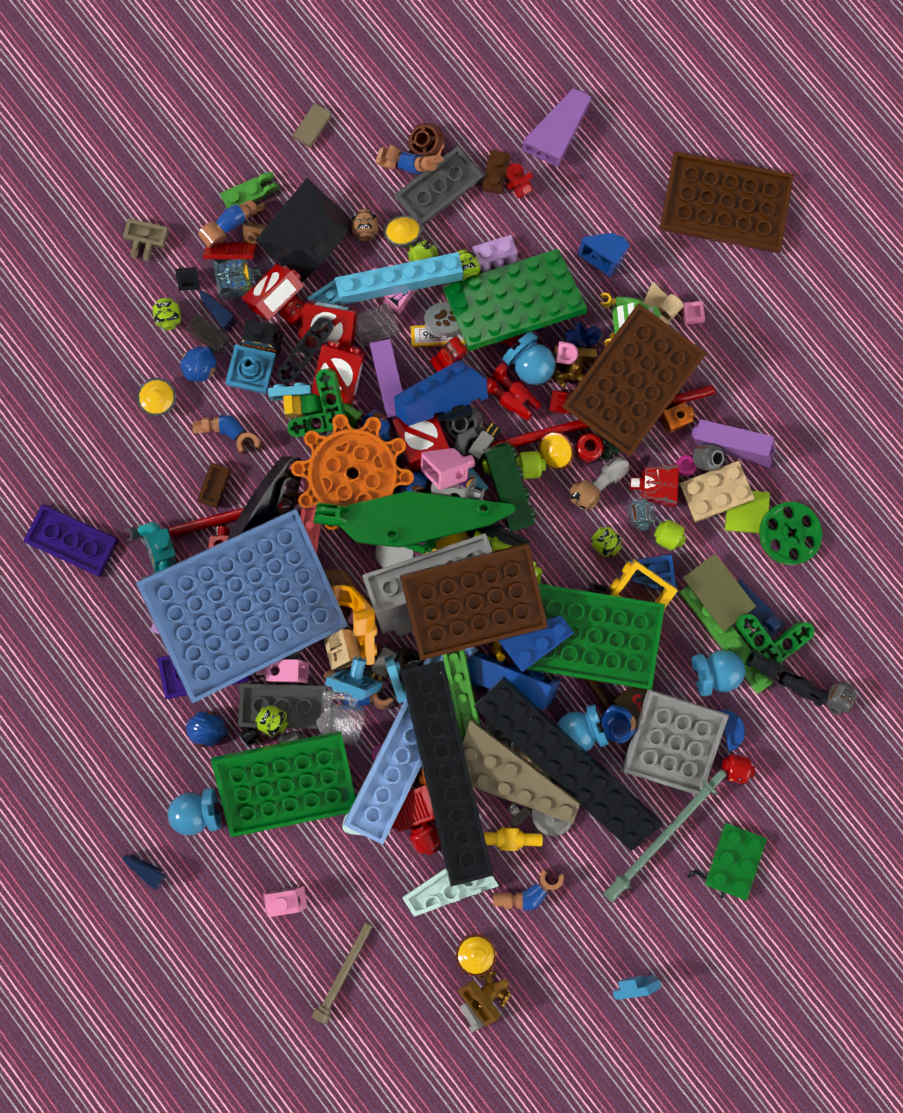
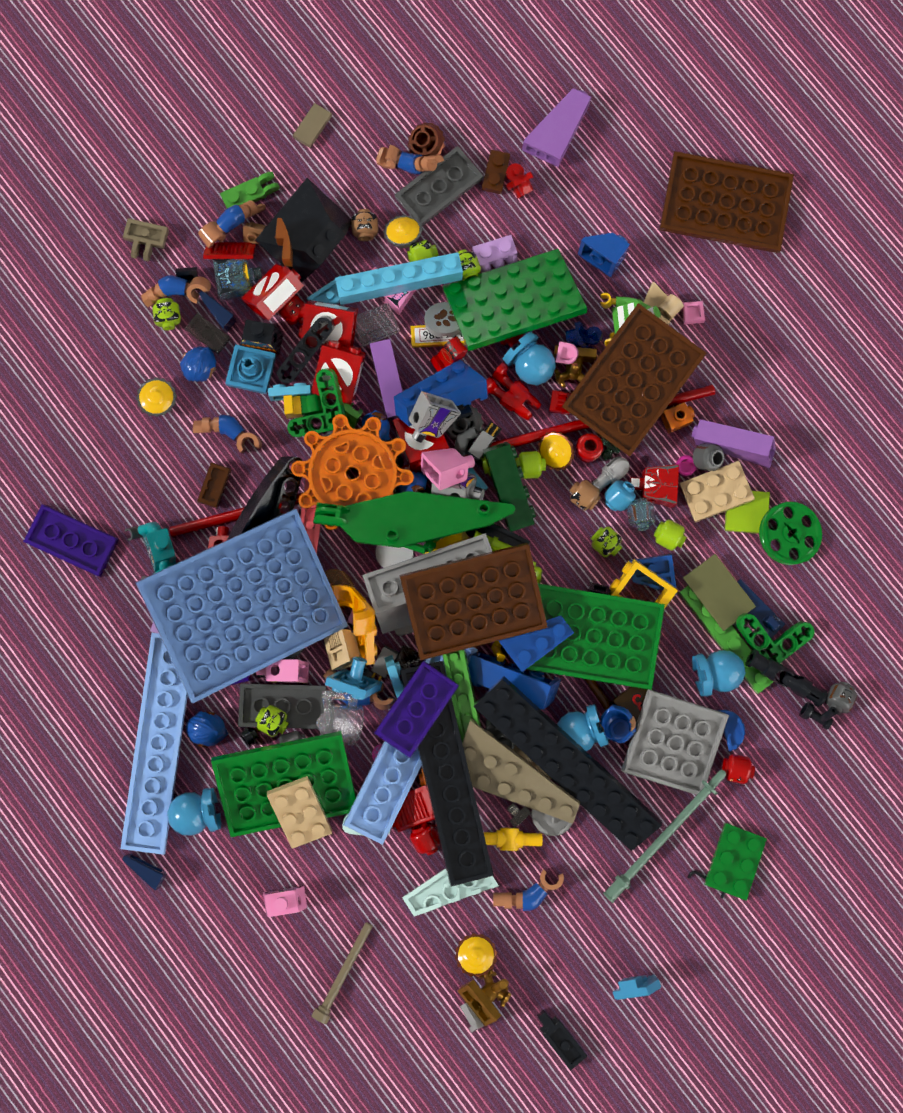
(155, 754): none -> light blue plate
(175, 285): none -> nougat piece
(283, 240): none -> dark orange slope
(299, 812): none -> tan plate
(416, 709): none -> dark purple tile
(432, 416): none -> light grey torso
(561, 1040): none -> black hinge
(619, 495): none -> dark azure head
(825, 719): none -> black piece

